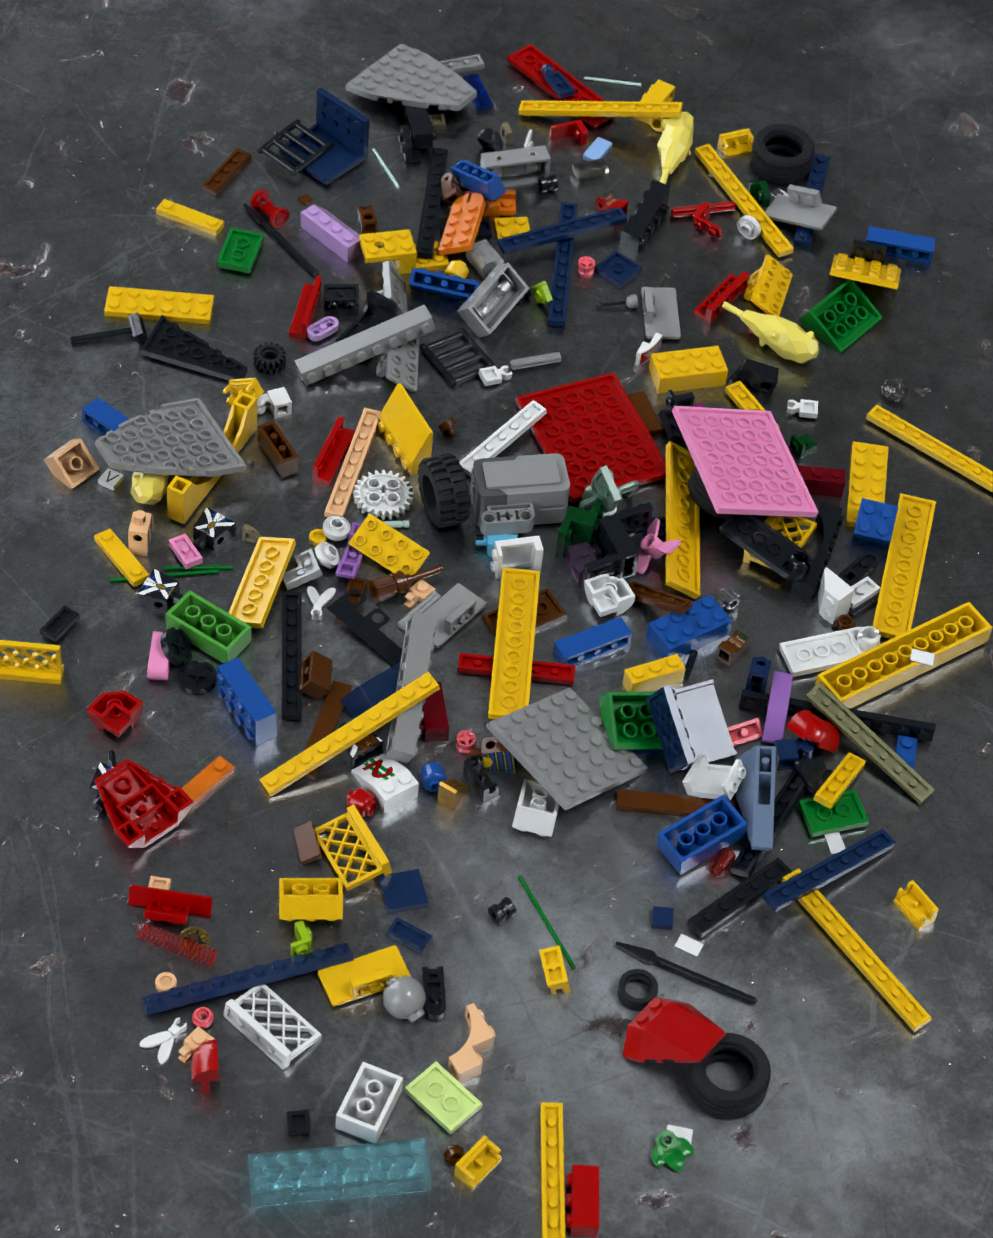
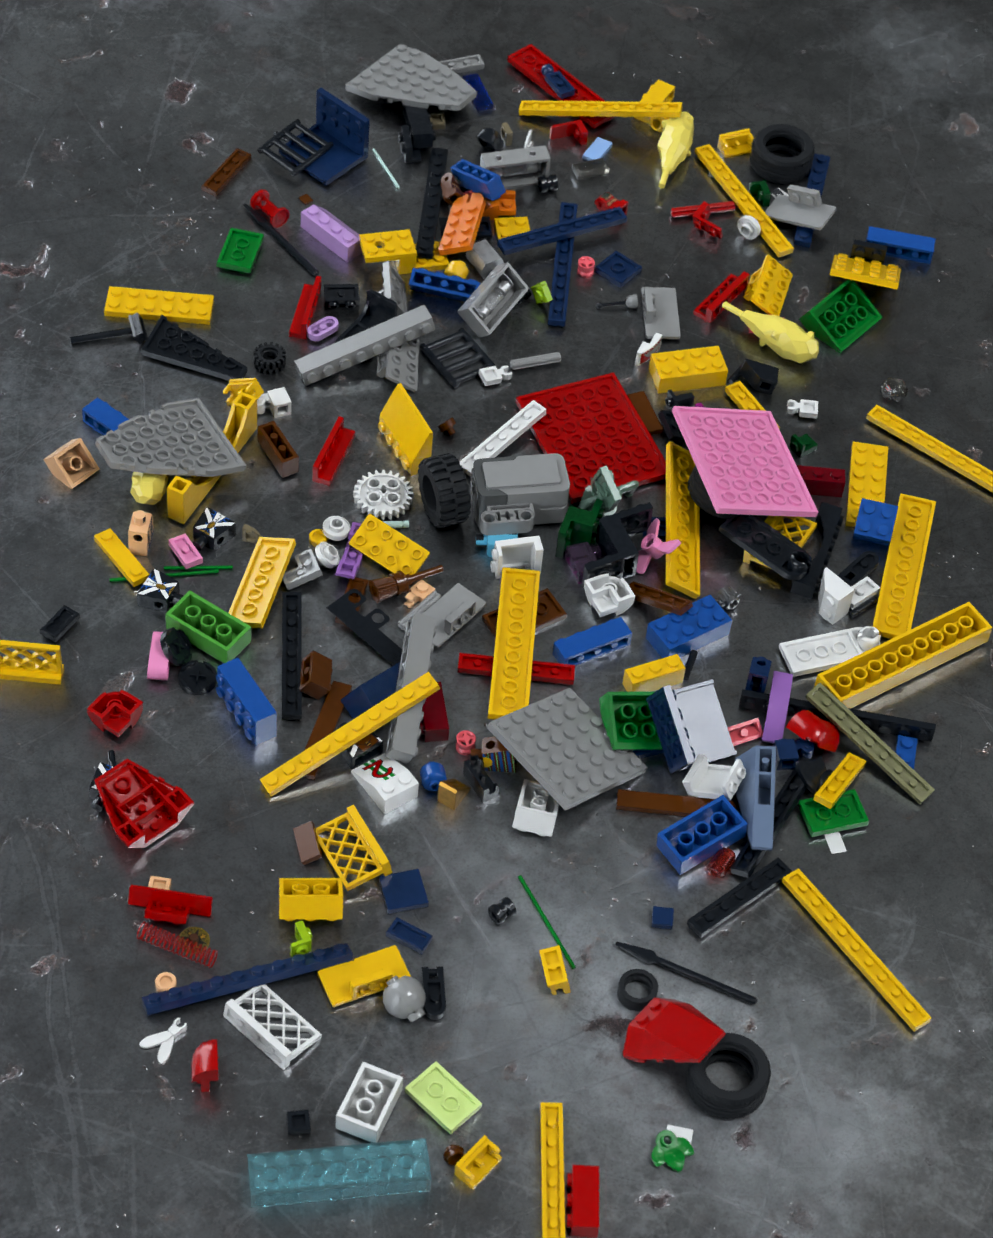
(110, 479): white tile -> none
(190, 217): yellow plate -> none
(192, 1042): light nougat plate -> none
(202, 1012): coral plate -> none
(208, 779): orange plate -> none
(319, 601): white piece -> none
(353, 463): light nougat plate -> none
(363, 801): red head -> none
(367, 219): reddish brown leg -> none
(467, 1061): light nougat arch -> none
(612, 81): light aqua axle -> none
(646, 215): black wedge -> none
(689, 945): white sticker -> none
(733, 646): reddish brown leg -> none
(828, 870): dark blue plate -> none
(844, 622): reddish brown plate -> none
(916, 905): yellow hinge -> none
(922, 657): white sticker -> none

